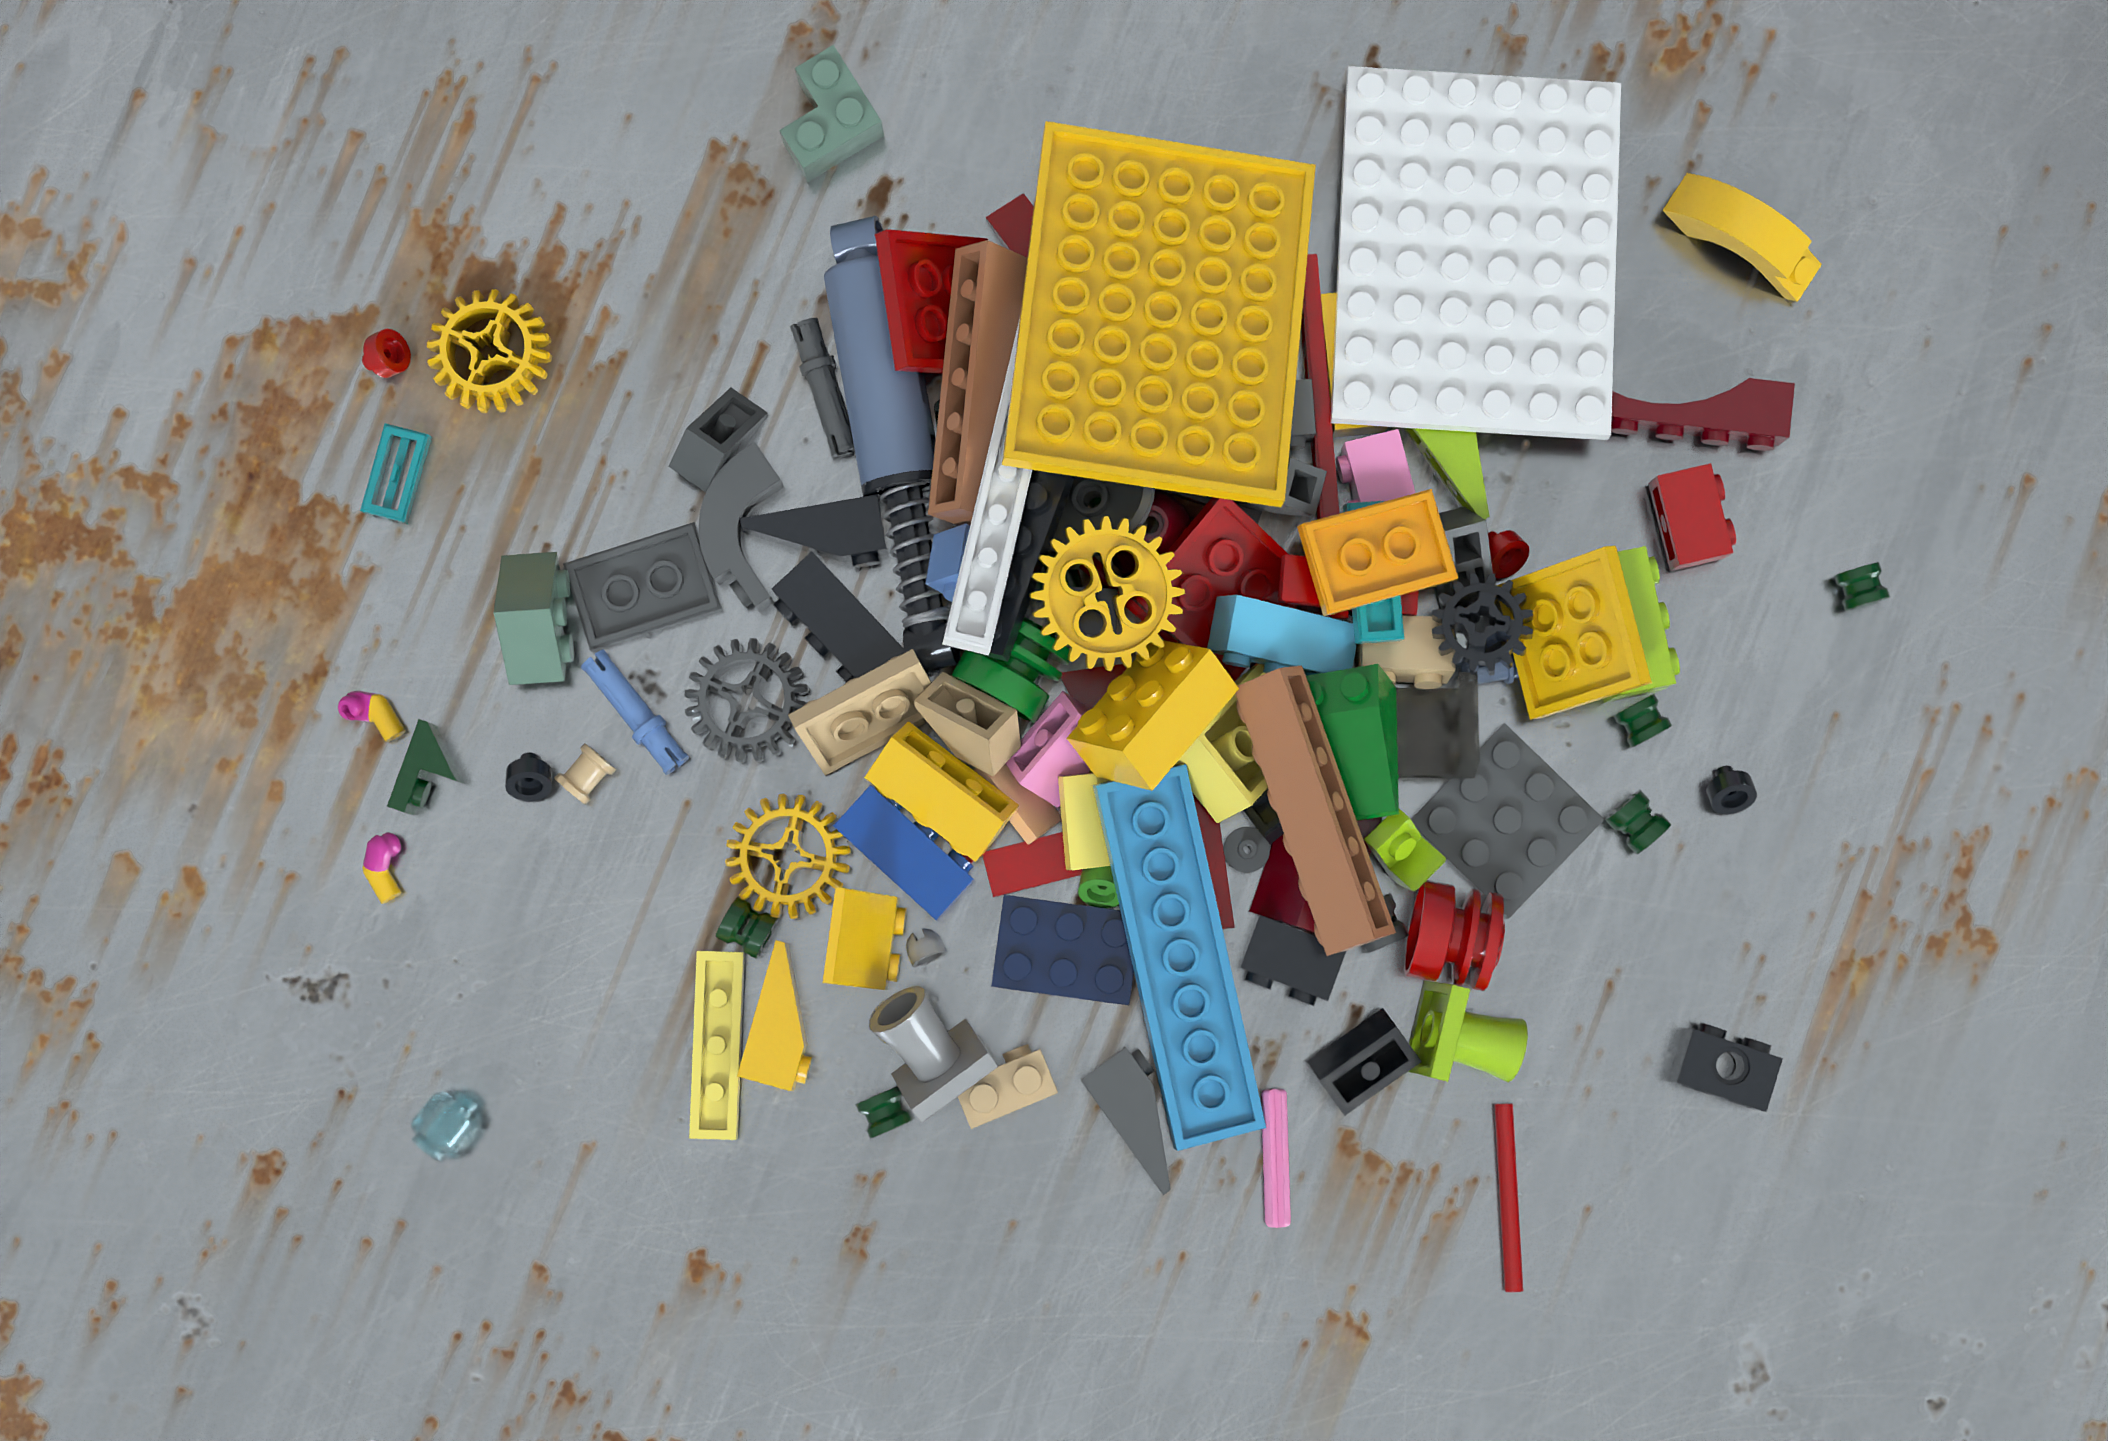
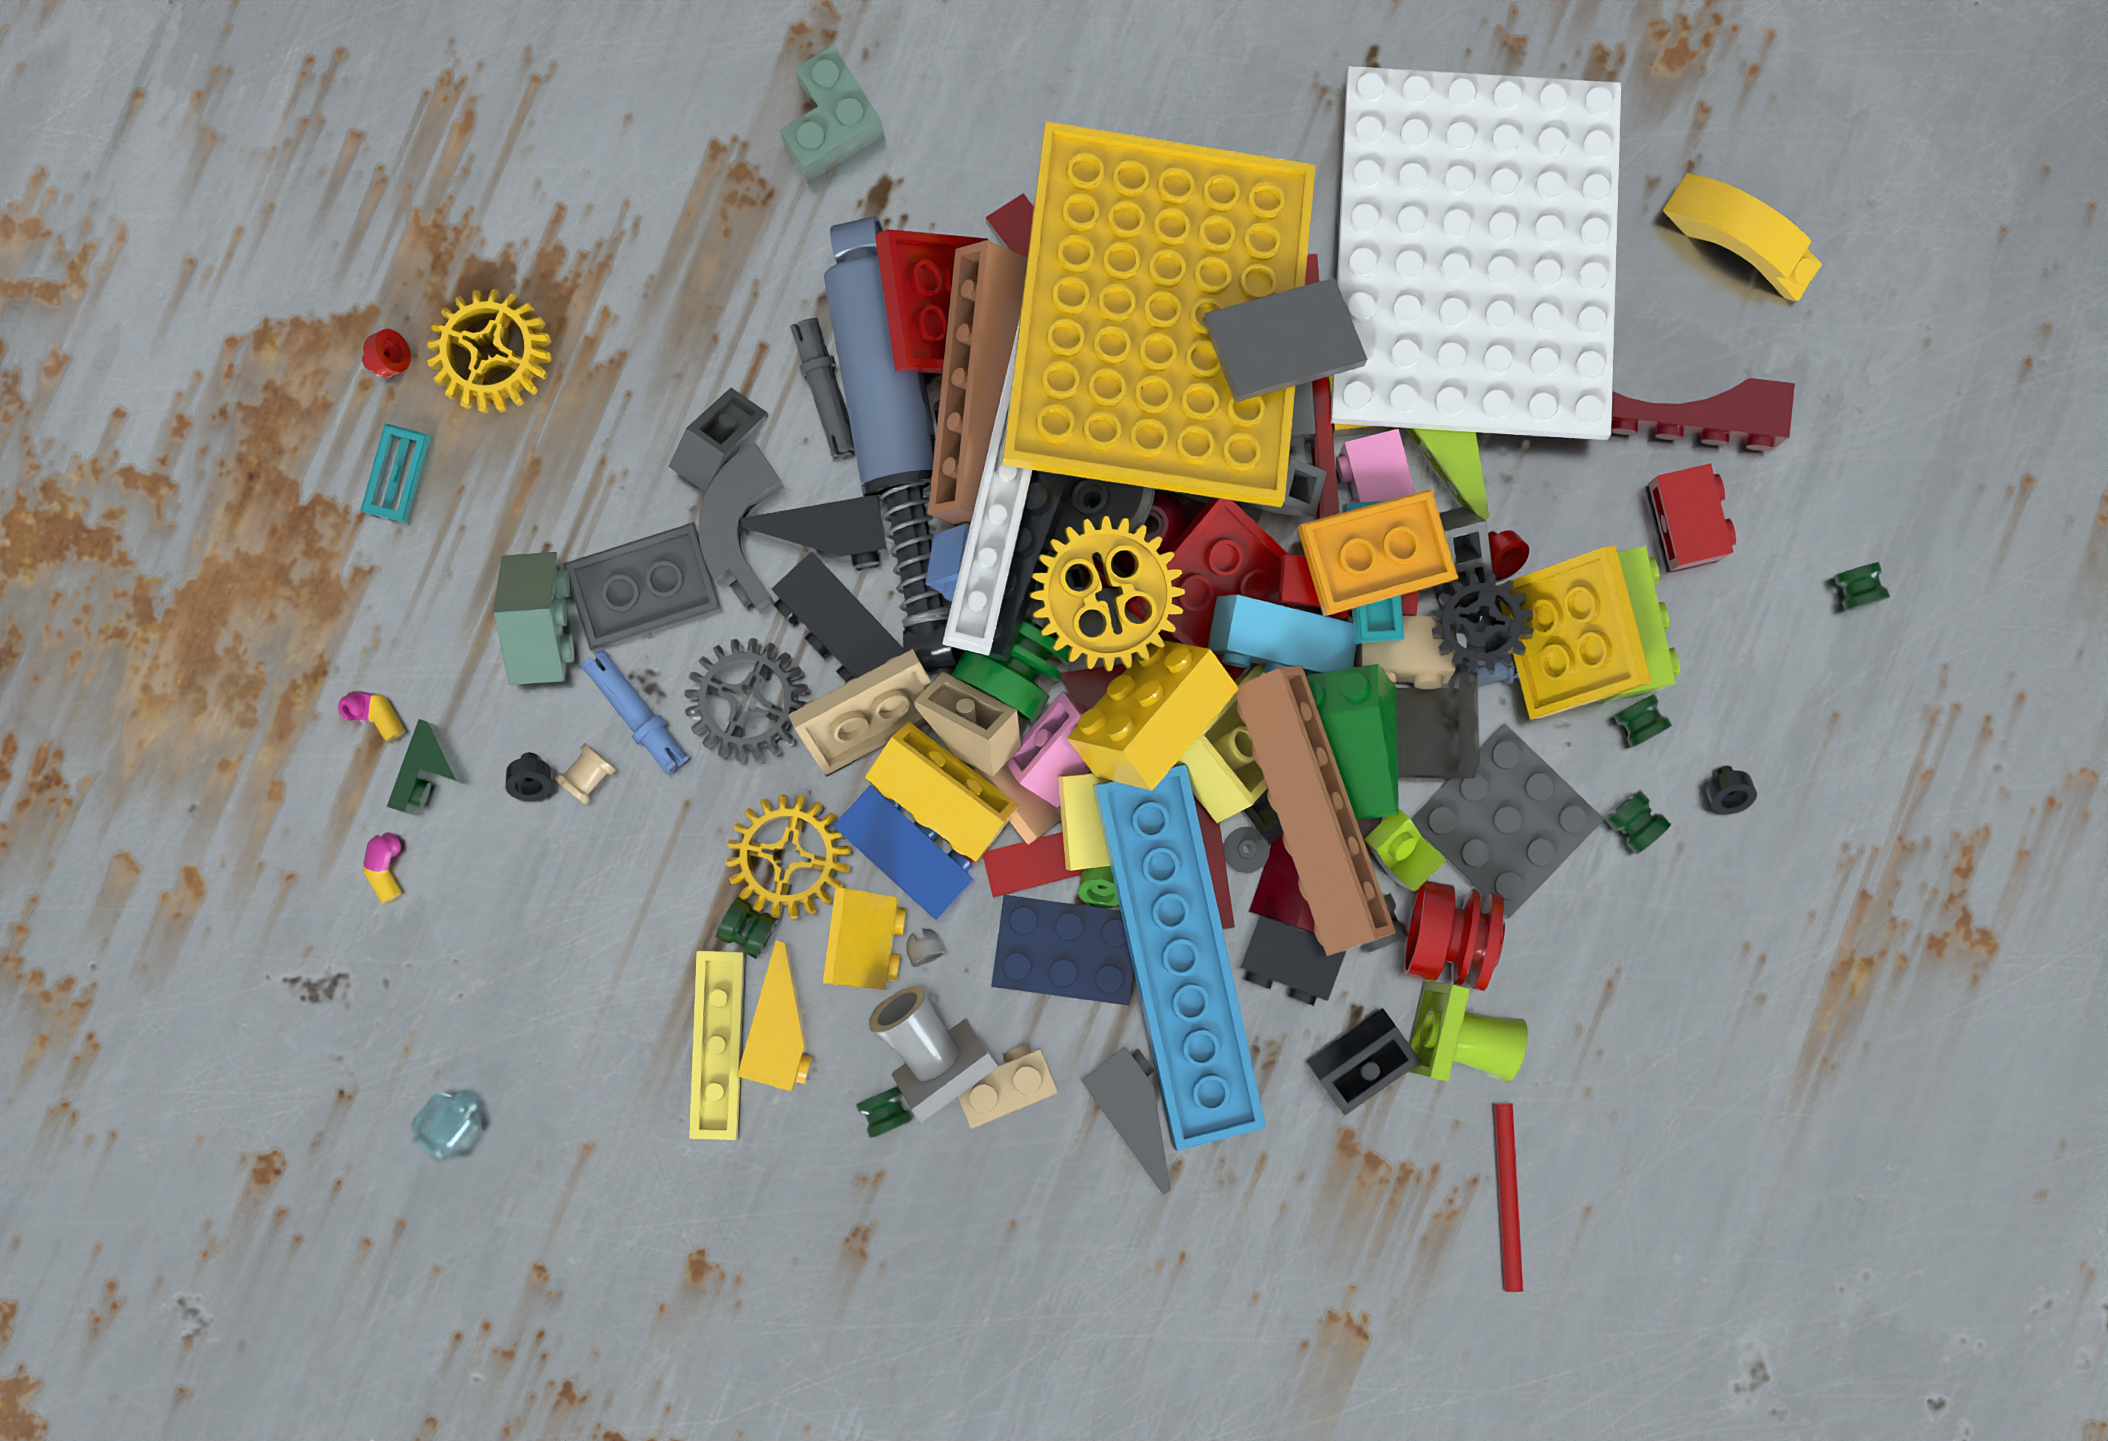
(1276, 1158): bright pink axle -> none
(1284, 339): none -> dark grey tile
(1749, 1084): black brick -> none

